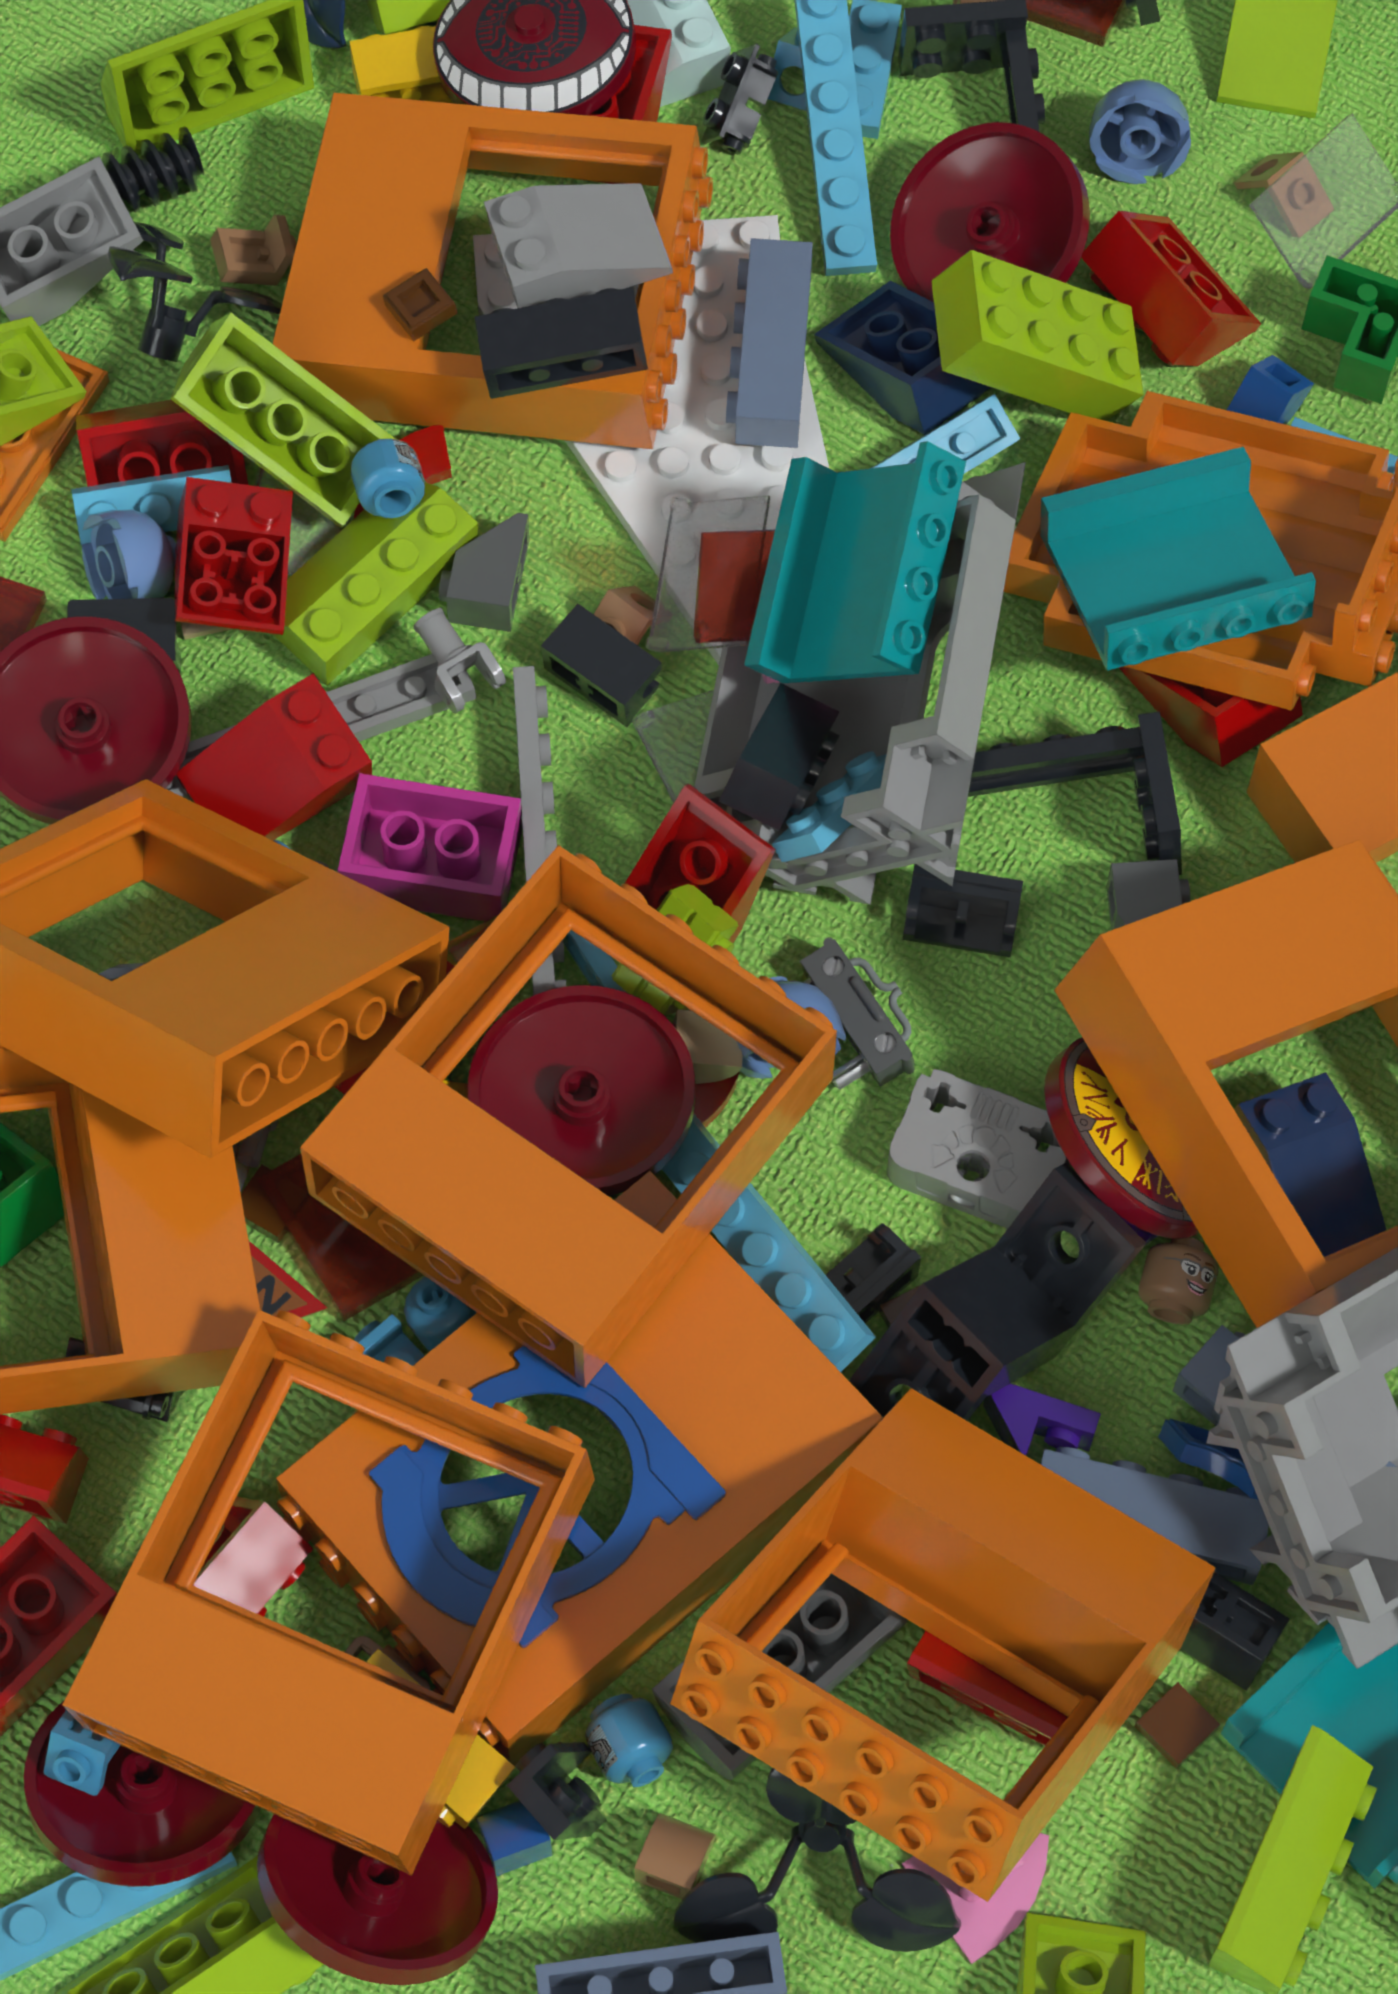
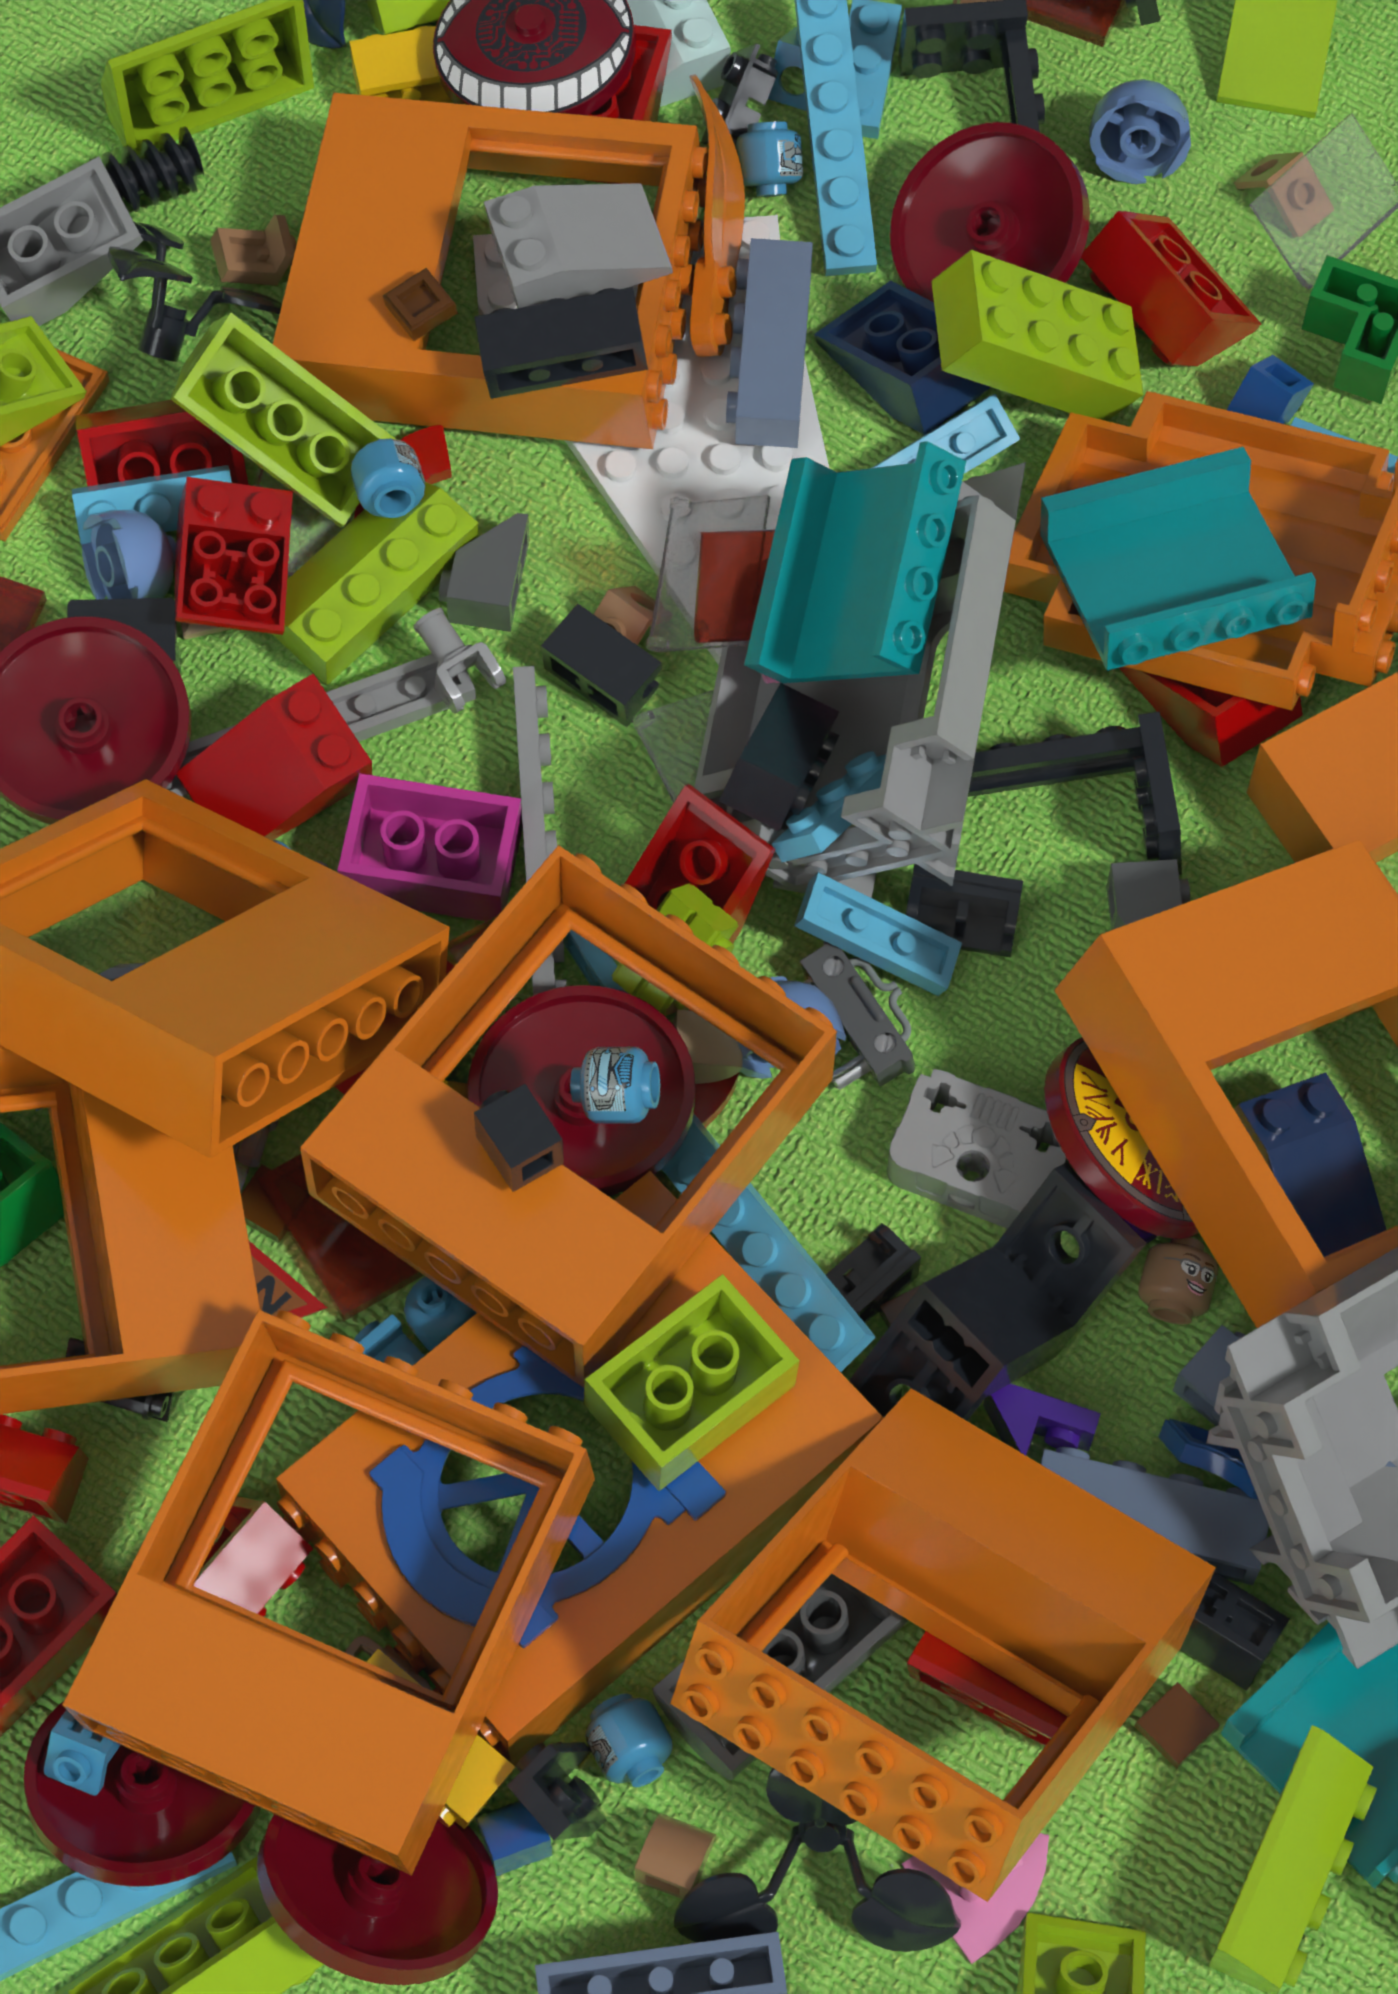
(518, 1136): none -> black brick
(616, 1085): none -> head
(690, 1382): none -> lime brick
(723, 232): none -> orange plant
(770, 157): none -> dark azure head
(878, 934): none -> medium azure plate

